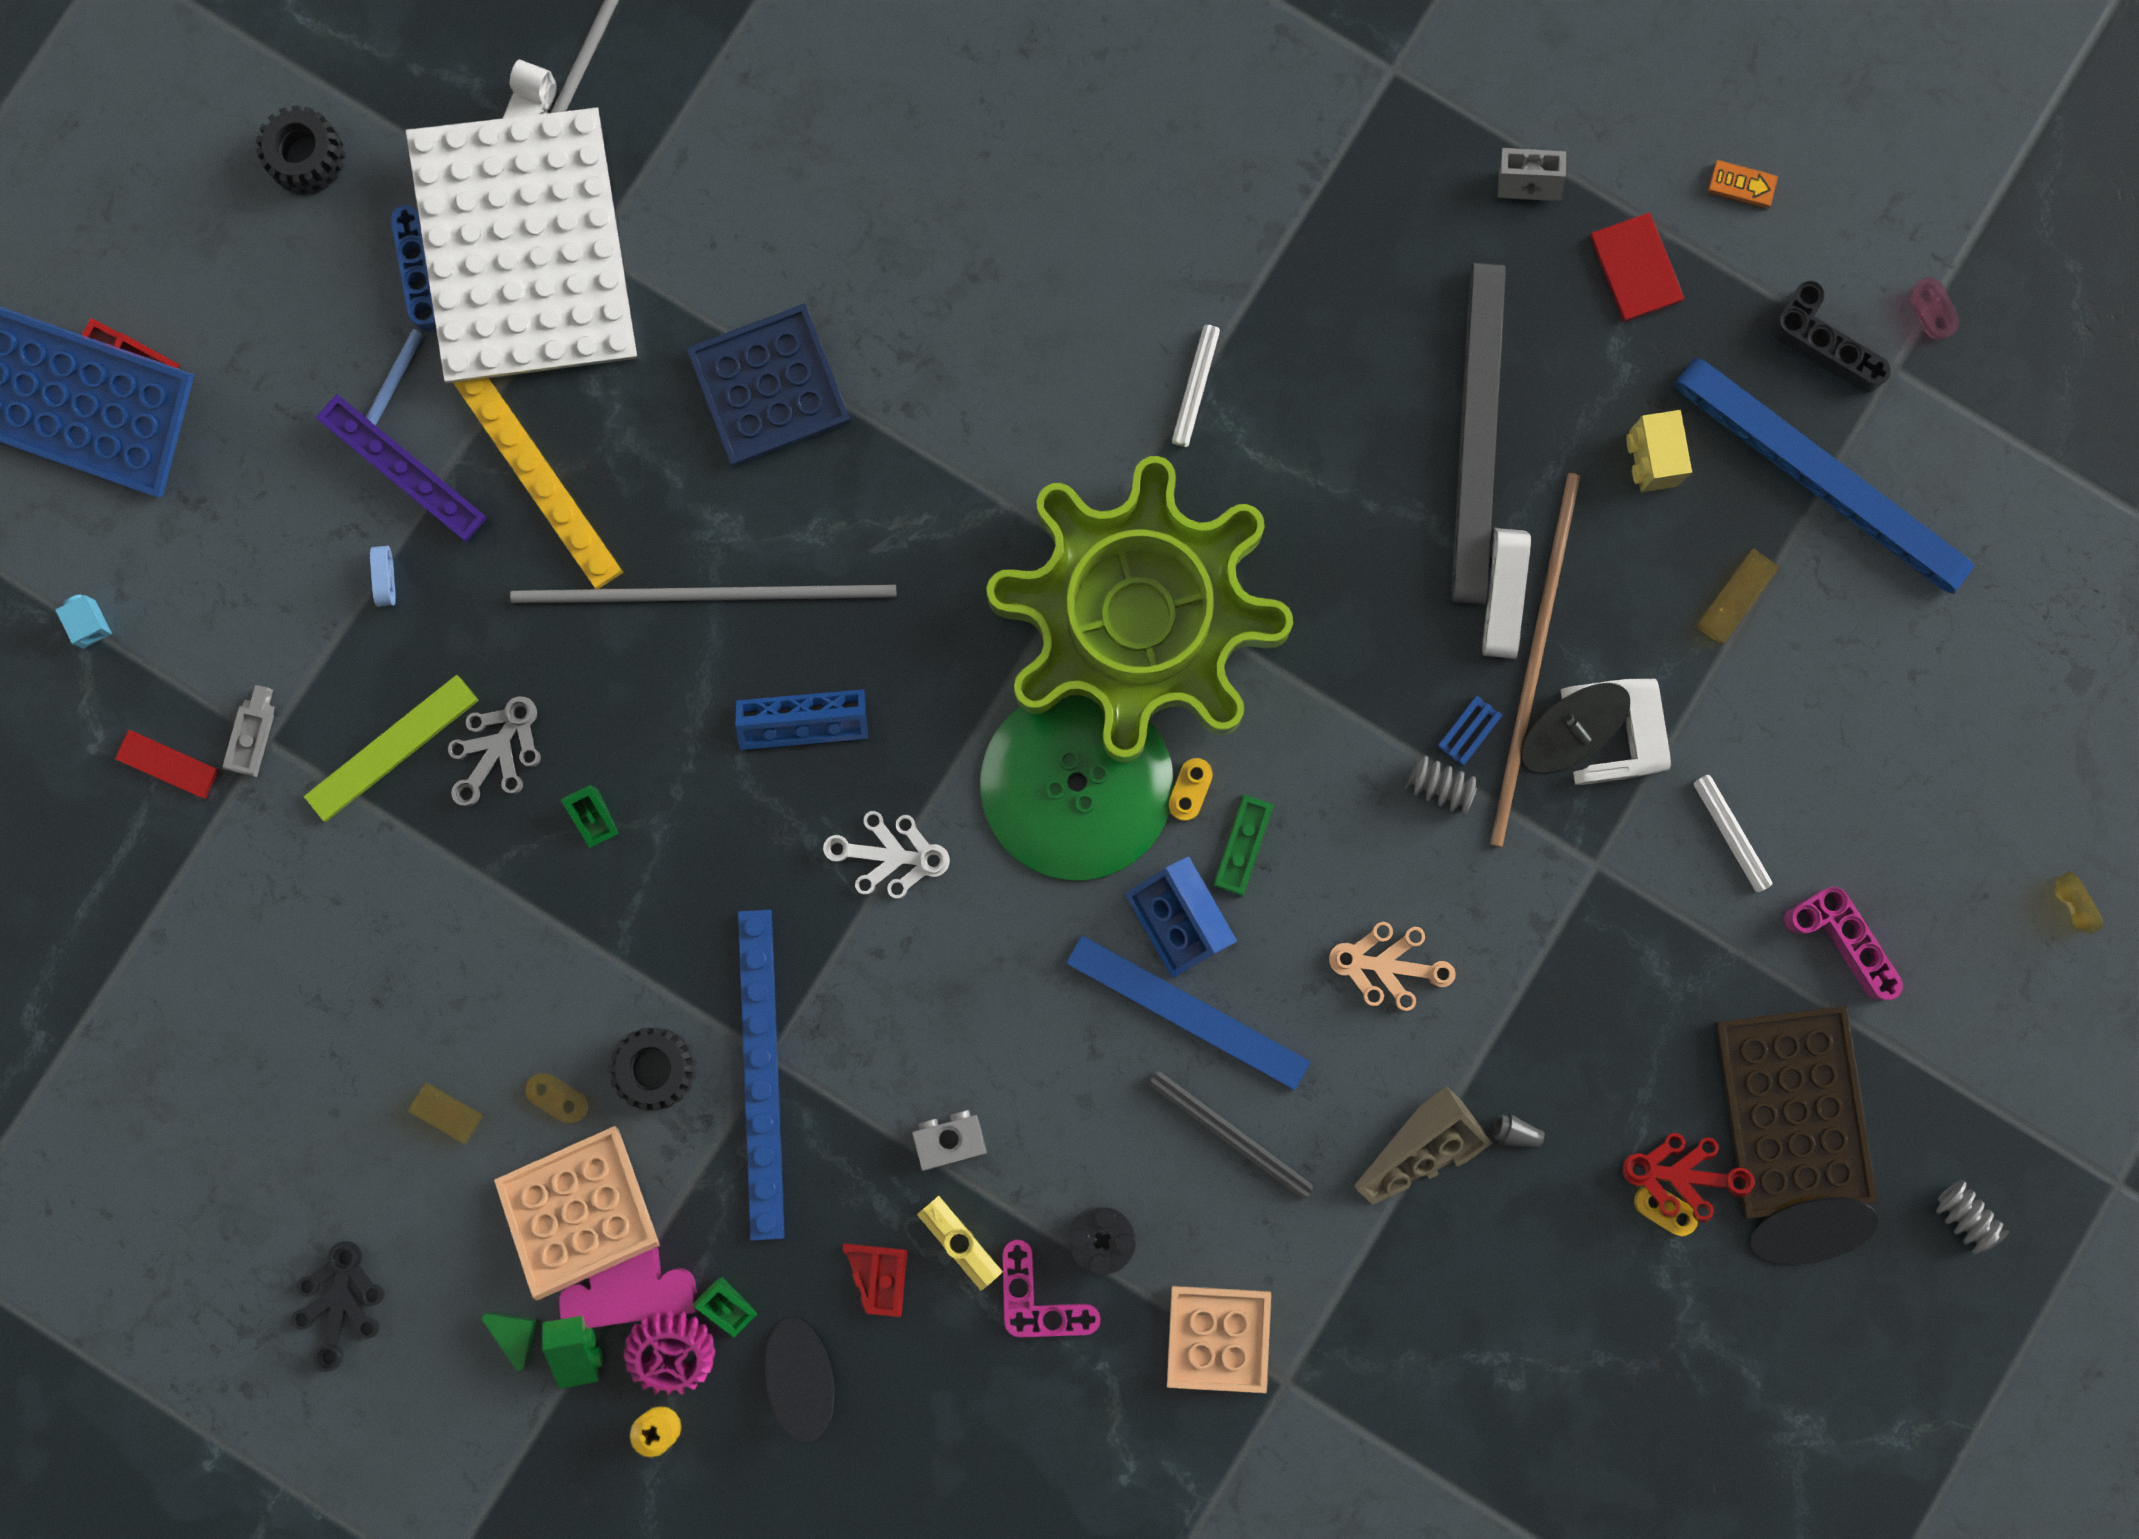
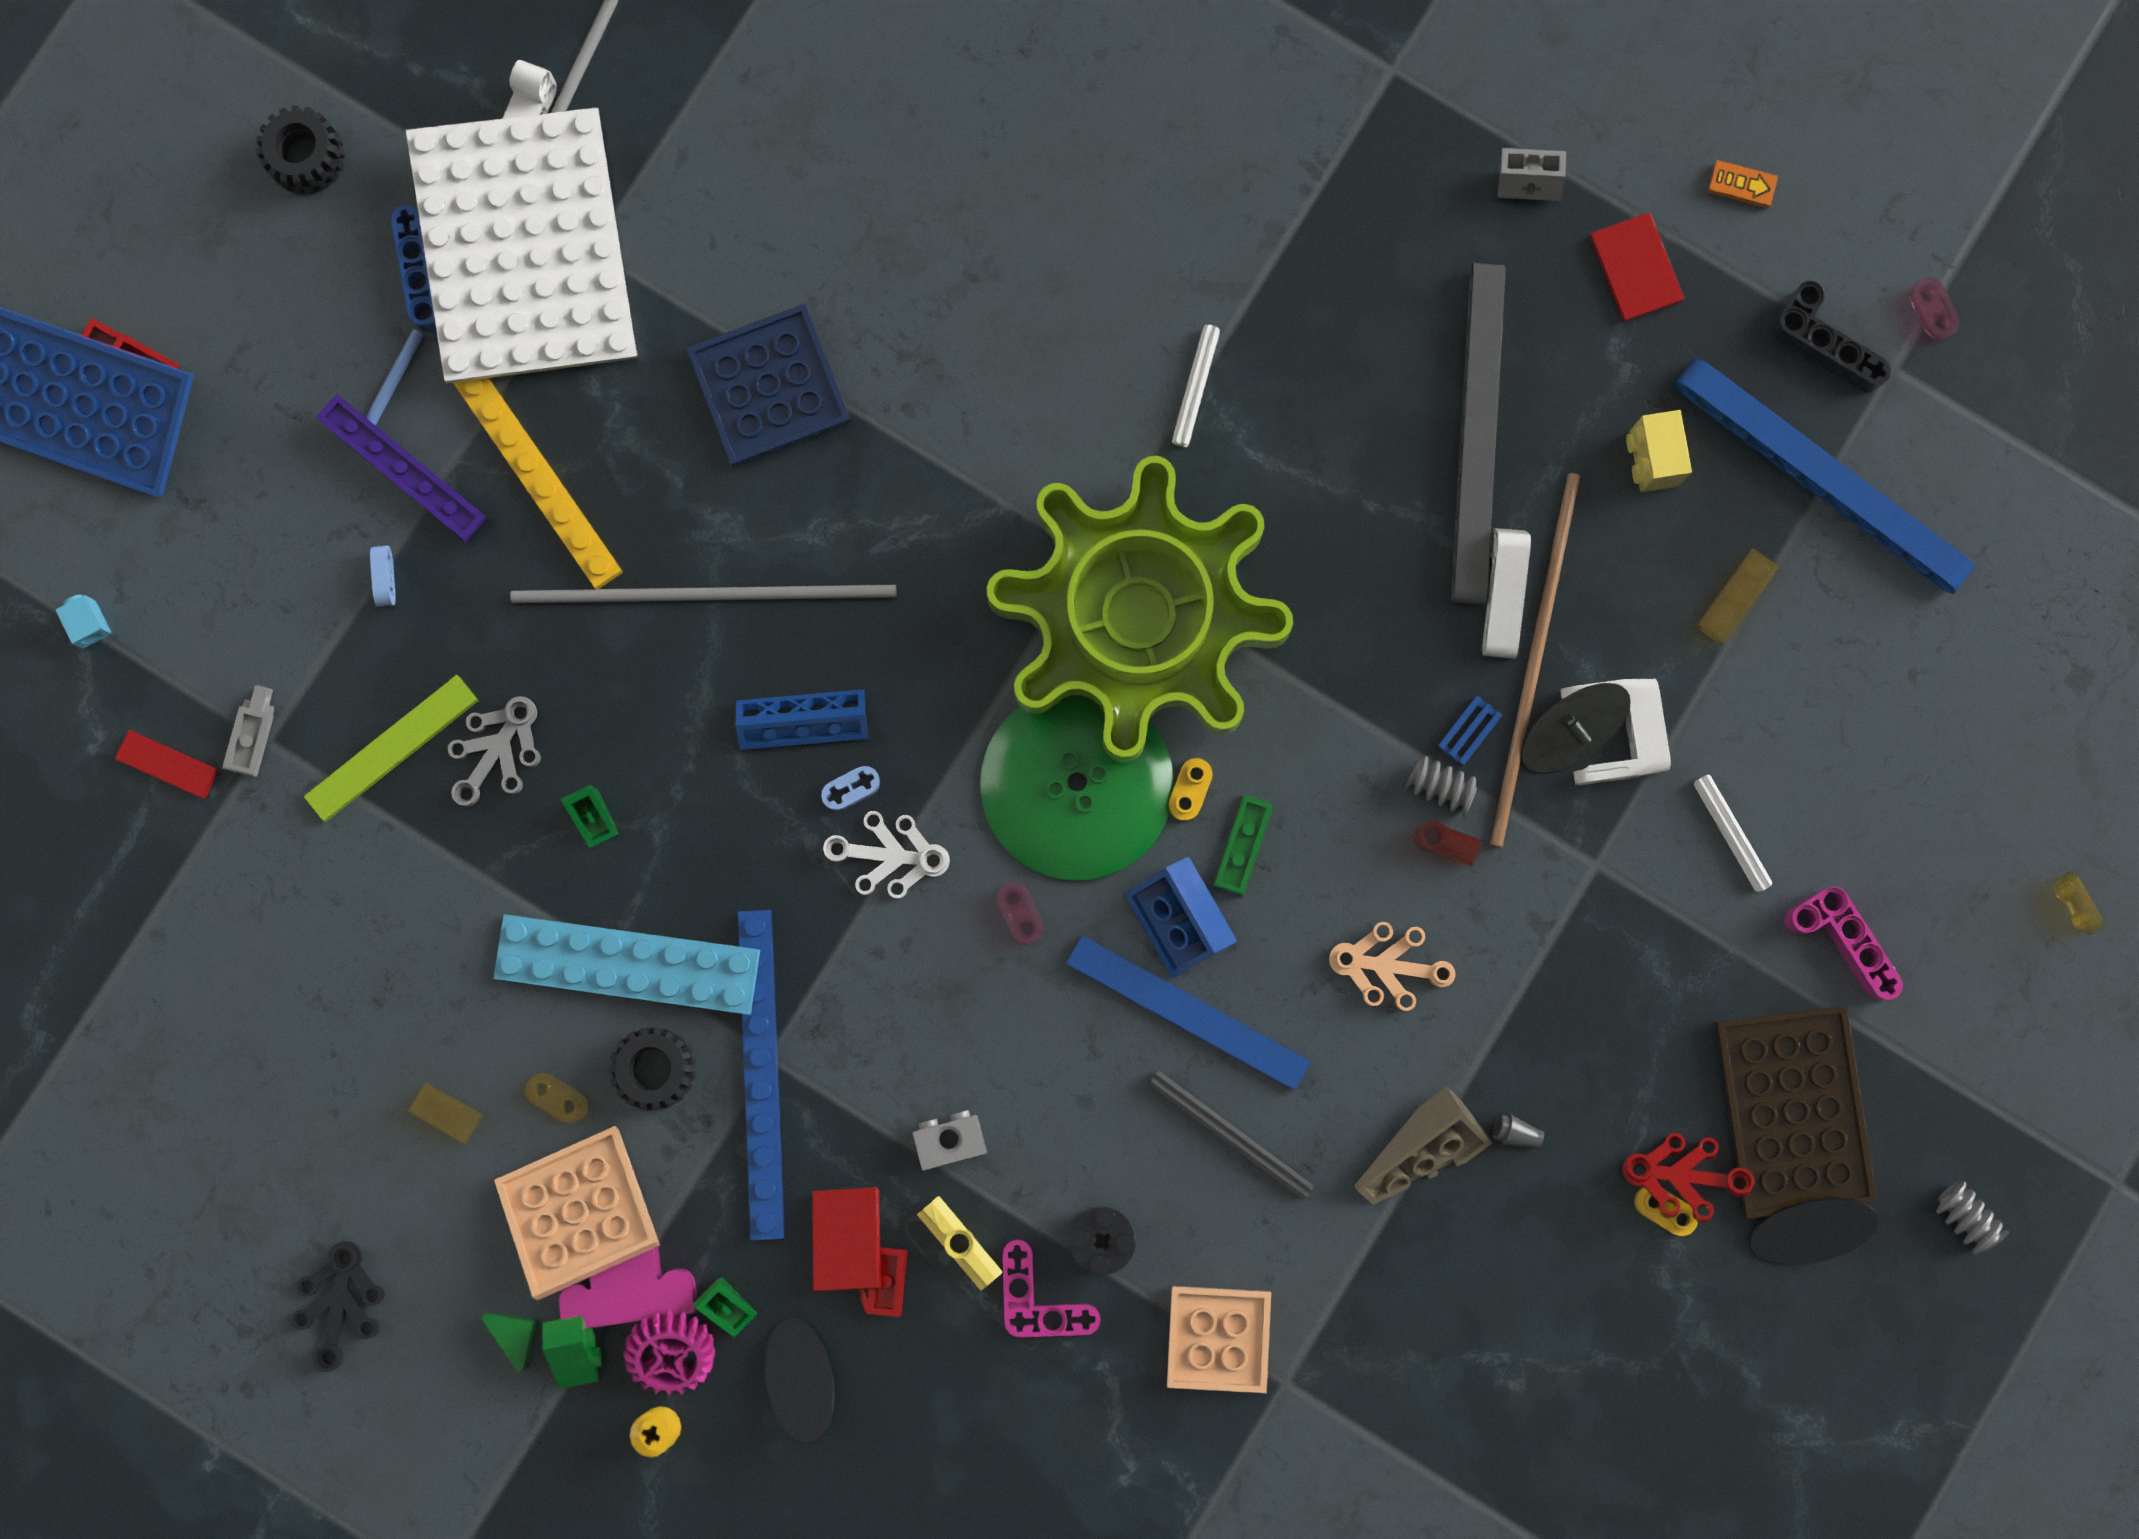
(627, 964): none -> medium azure plate
(846, 1240): none -> red tile
(847, 781): none -> light blue beam
(1020, 913): none -> clear pink plate
(1449, 843): none -> clear red piece

